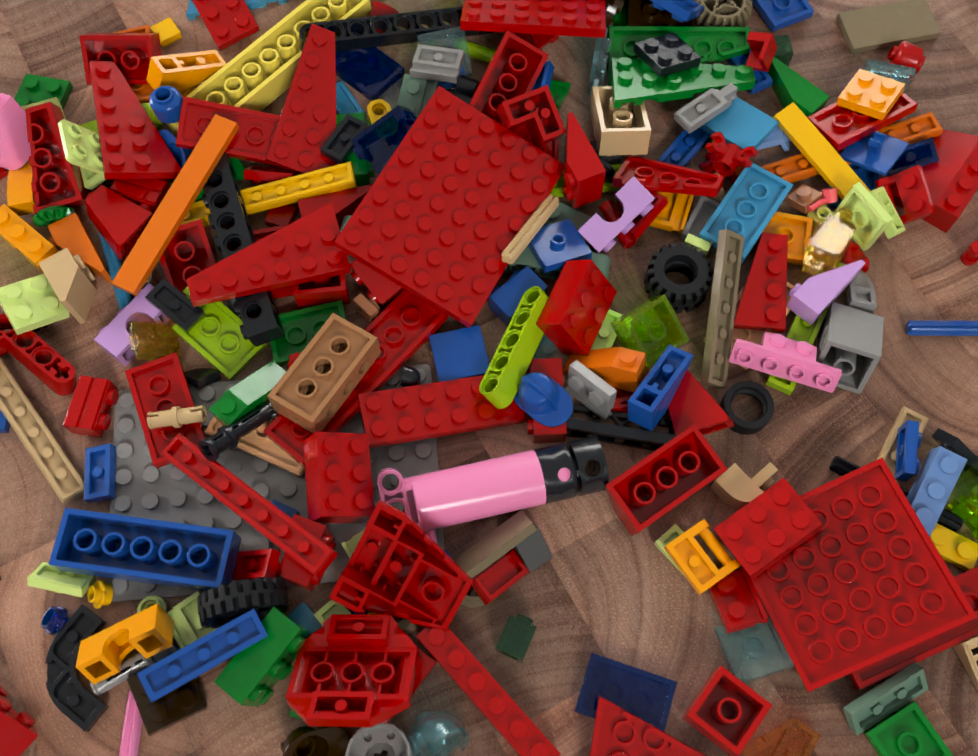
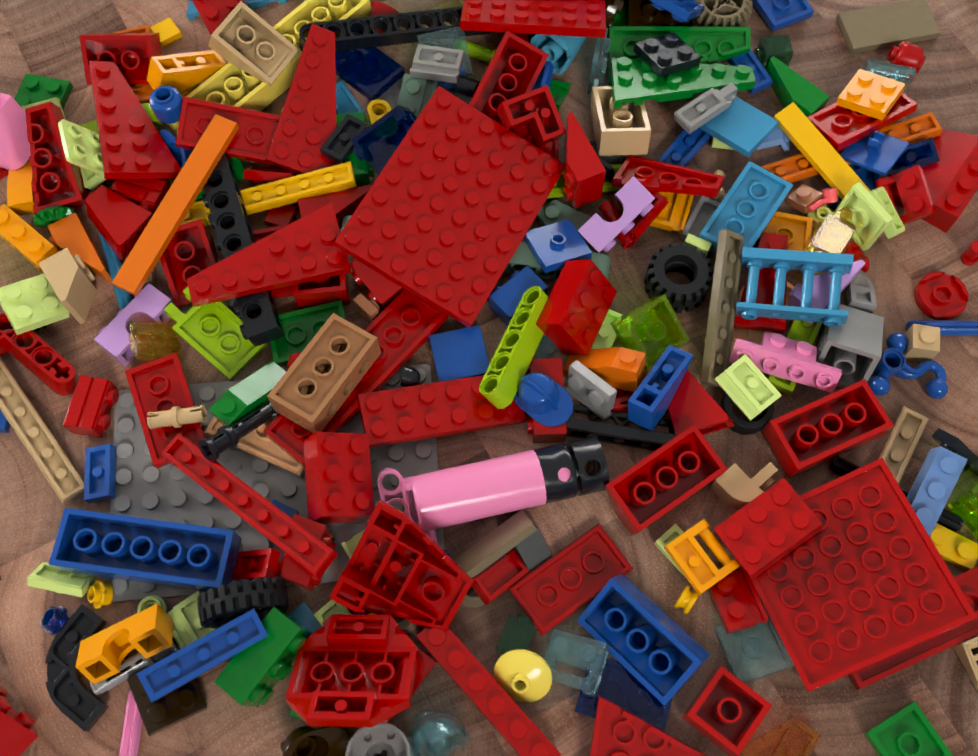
(175, 305): black plate -> none
(202, 377): black tile -> none
(252, 44): none -> tan slope
(527, 667): none -> light yellow dish
(529, 229): tan axle -> none
(560, 49): none -> medium azure cone
(569, 579): none -> red tile
(578, 653): none -> clear light blue plate
(643, 638): none -> blue slope
(686, 600): none -> yellow bush
(726, 158): red pin -> none
(747, 387): none -> yellowish green plate
(762, 50): red panel -> none
(809, 264): none -> dark azure fence
(827, 428): none -> red brick
(885, 698): sand green plate -> none
(896, 344): none -> blue piece
(906, 453): blue plate -> none
(922, 343): none -> tan brick
(941, 296): none -> red tile

